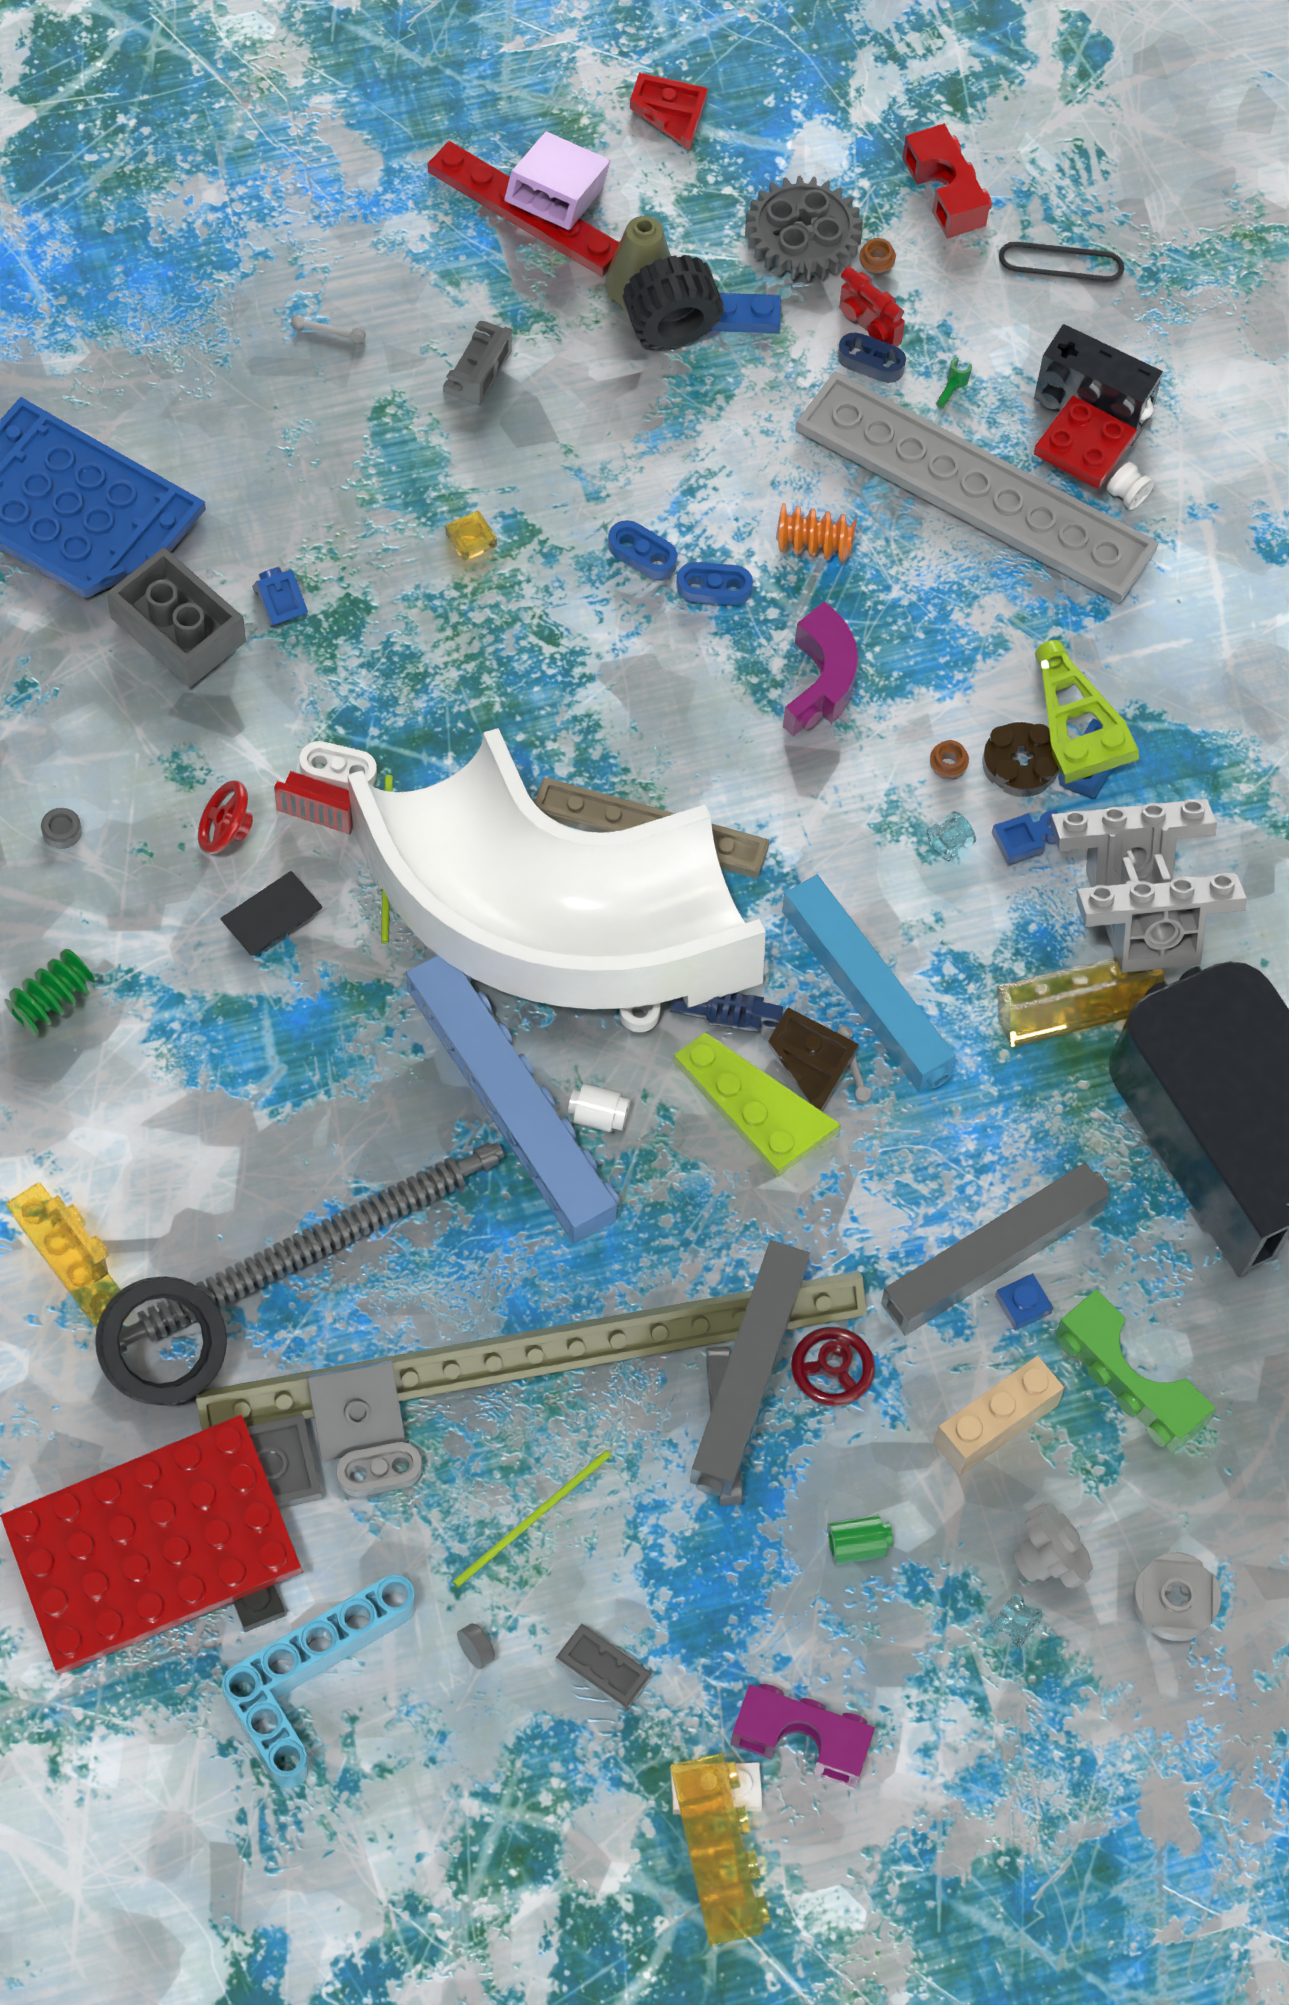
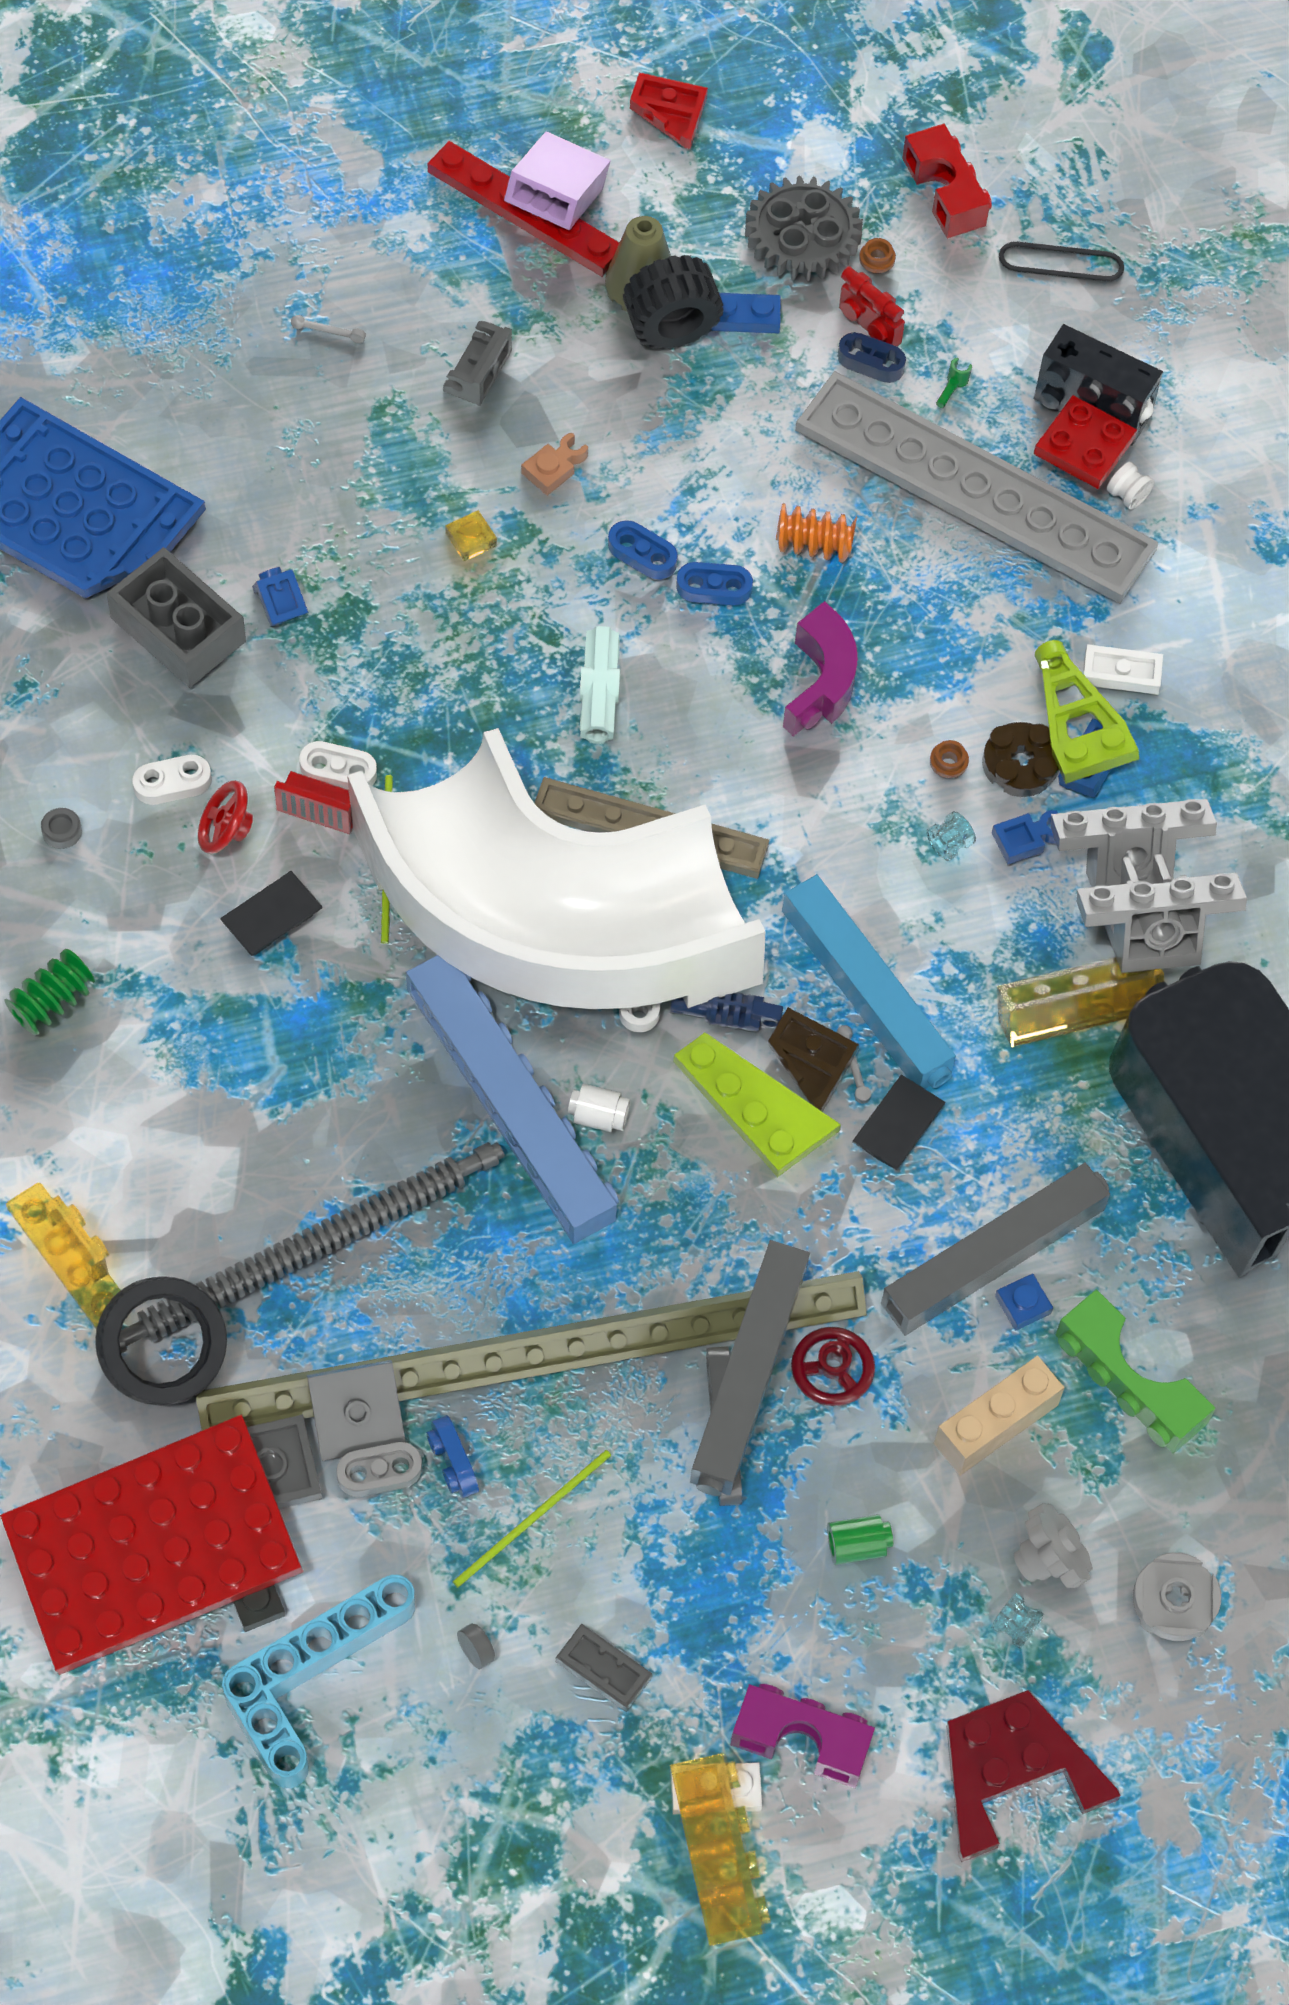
(172, 780): none -> white plate
(459, 1472): none -> blue plate
(553, 467): none -> nougat plate
(599, 685): none -> light aqua piece
(898, 1122): none -> black piece
(1005, 1751): none -> dark red wing
(1123, 669): none -> white plate

